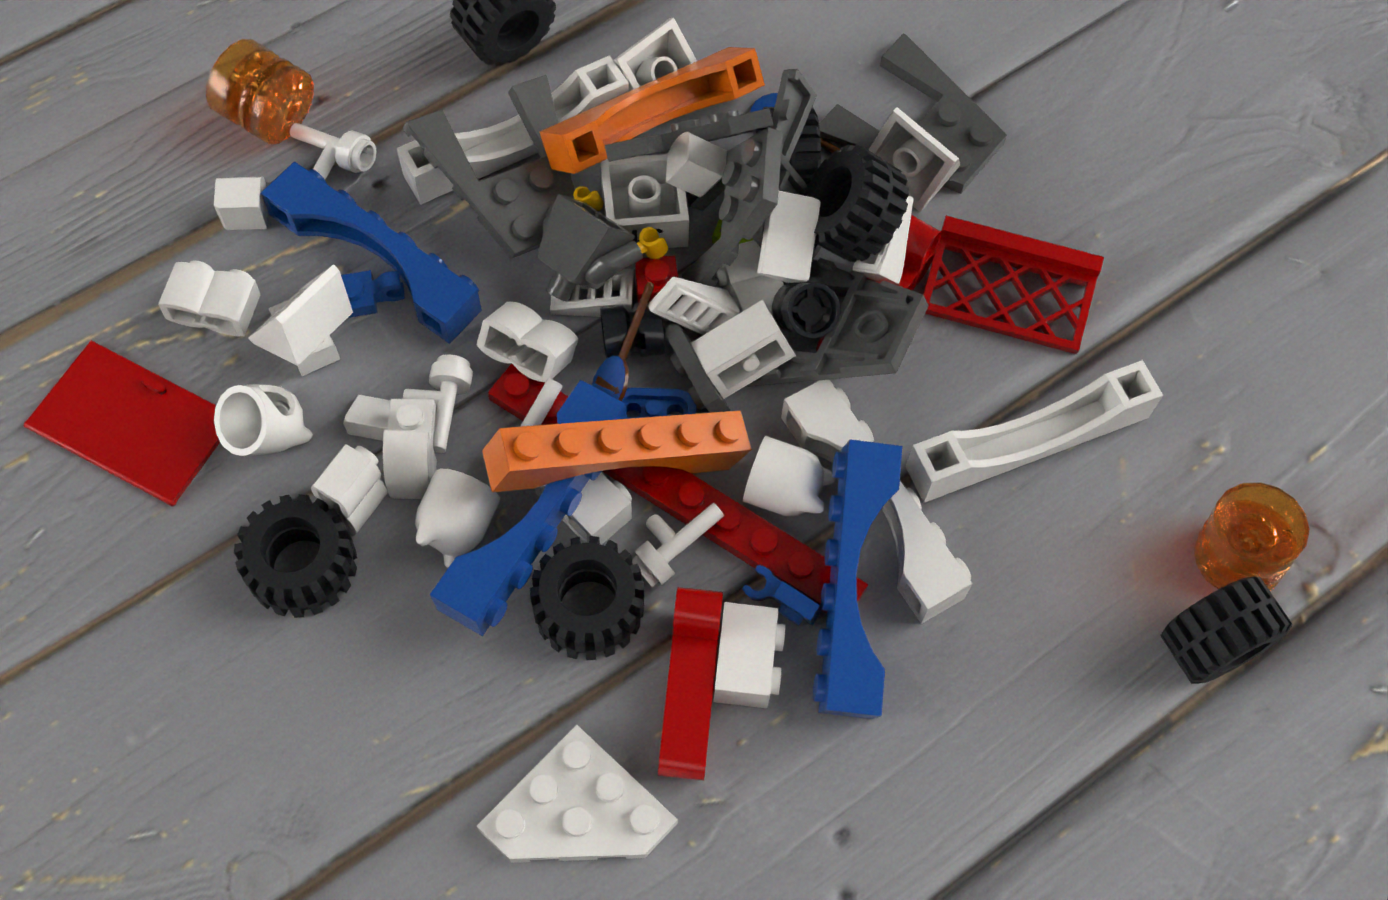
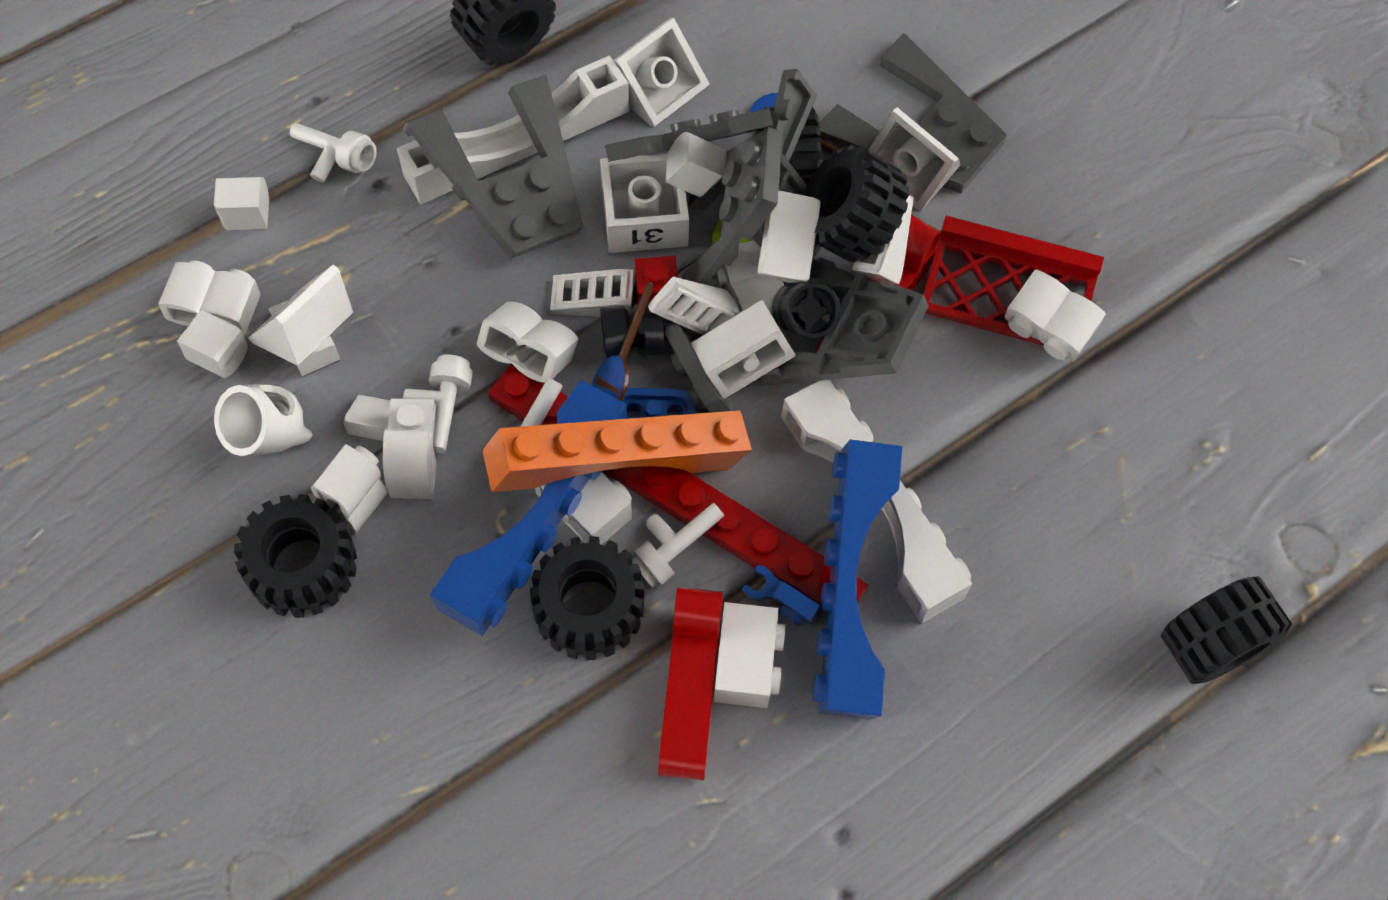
(122, 423): red container -> none
(213, 344): none -> white piece
(259, 90): clear orange wheel -> none
(312, 208): blue arch -> none
(366, 292): blue plate -> none
(454, 513): white piece -> none
(577, 809): white plate -> none
(589, 246): dark grey torso -> none
(707, 82): orange arch -> none
(786, 479): white piece -> none
(971, 456): white arch -> none
(1054, 316): none -> white brick
(1251, 534): clear orange wheel -> none

